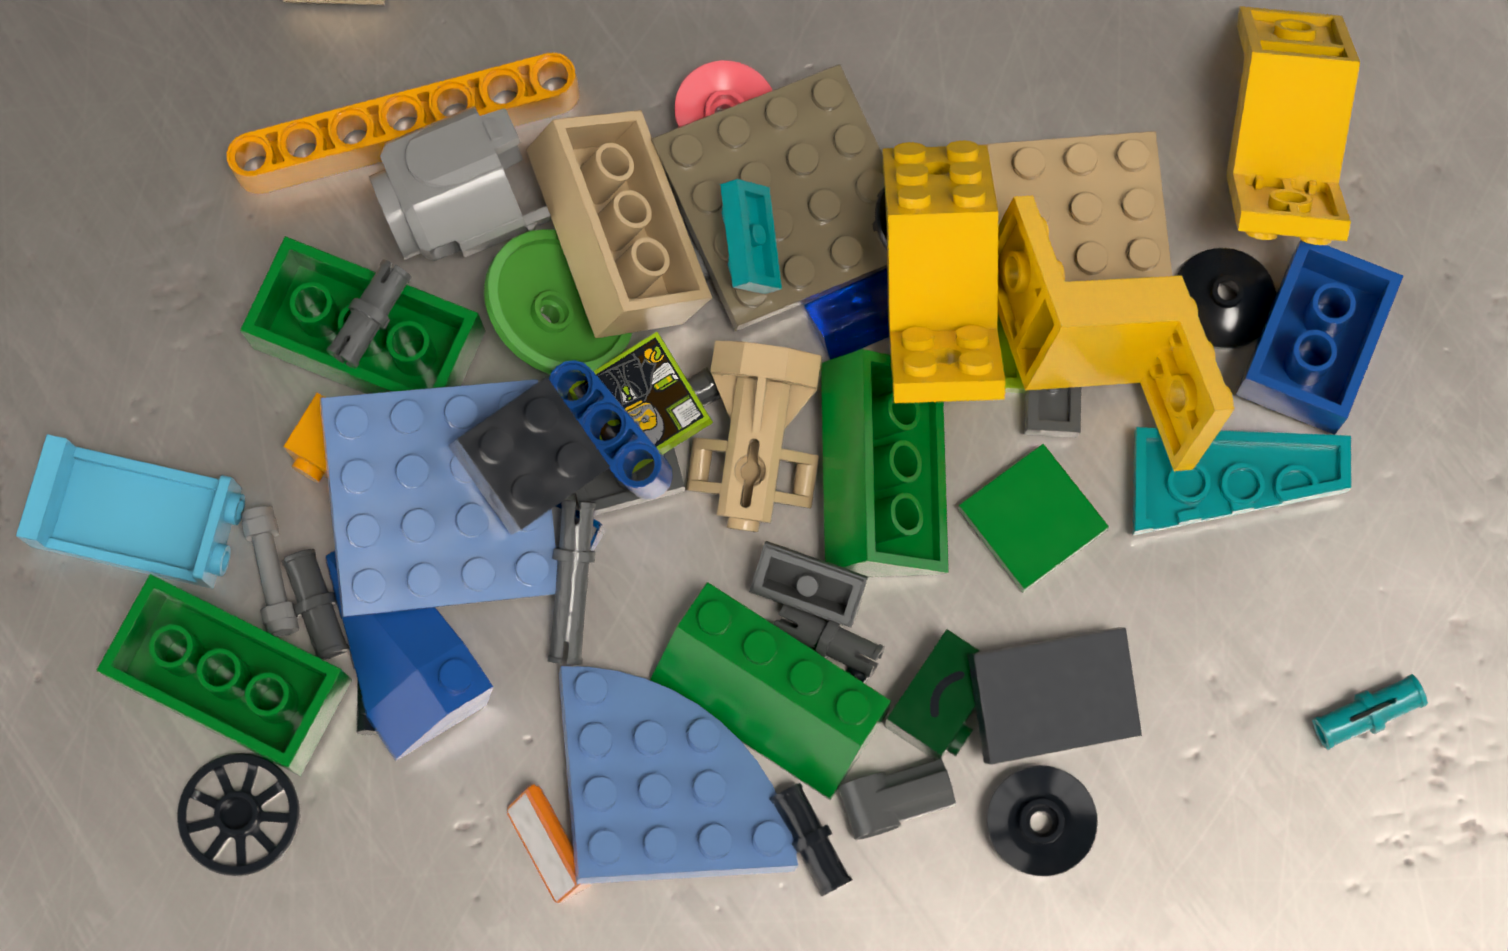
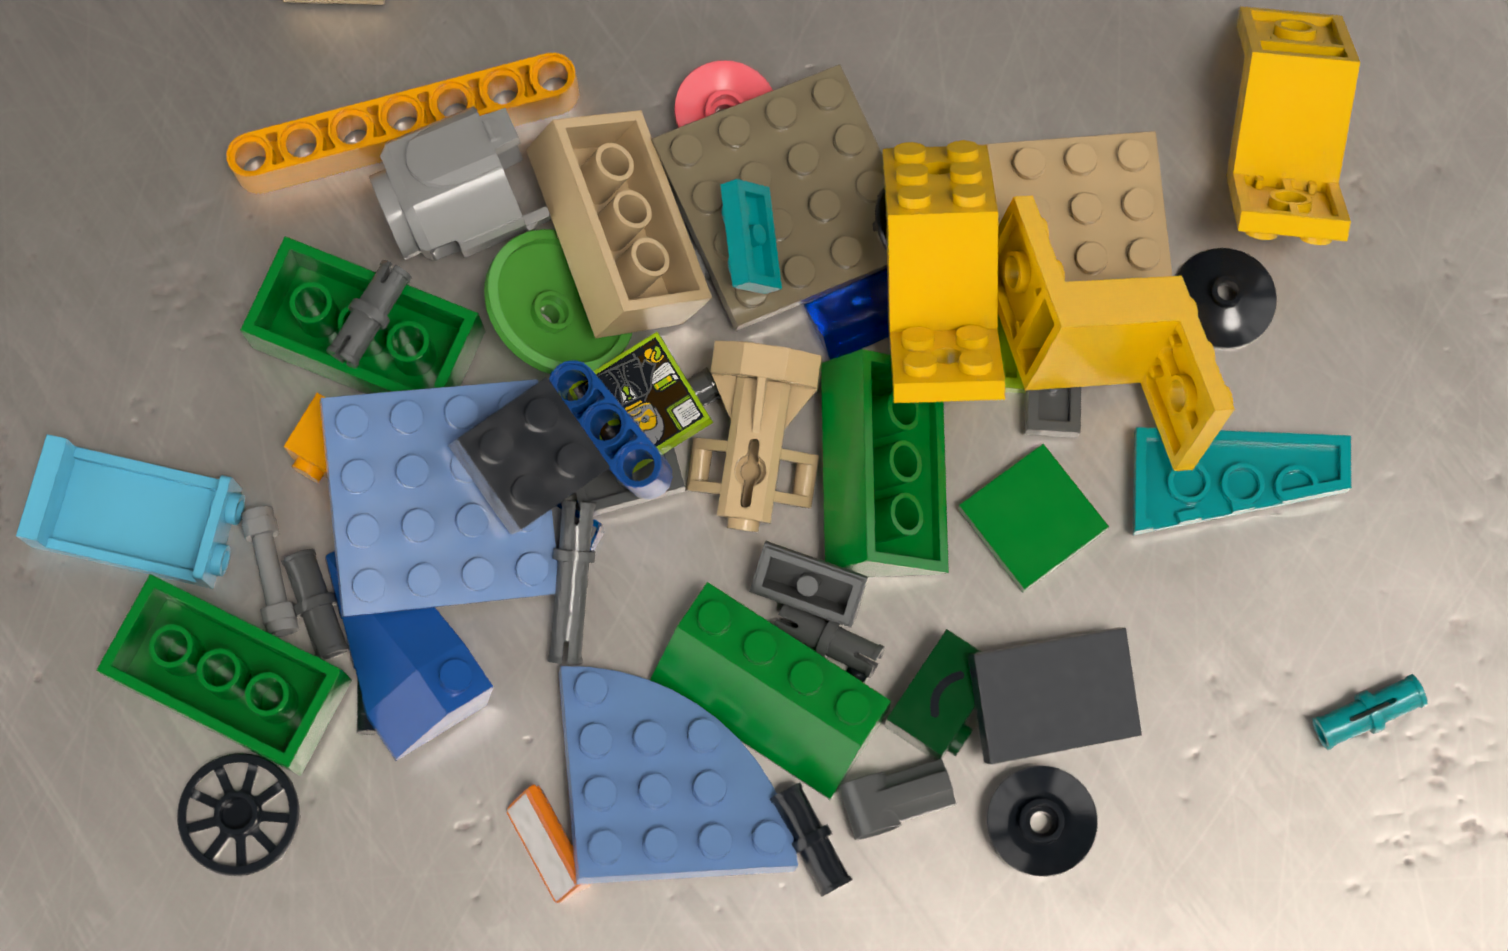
(1319, 336): blue brick -> none

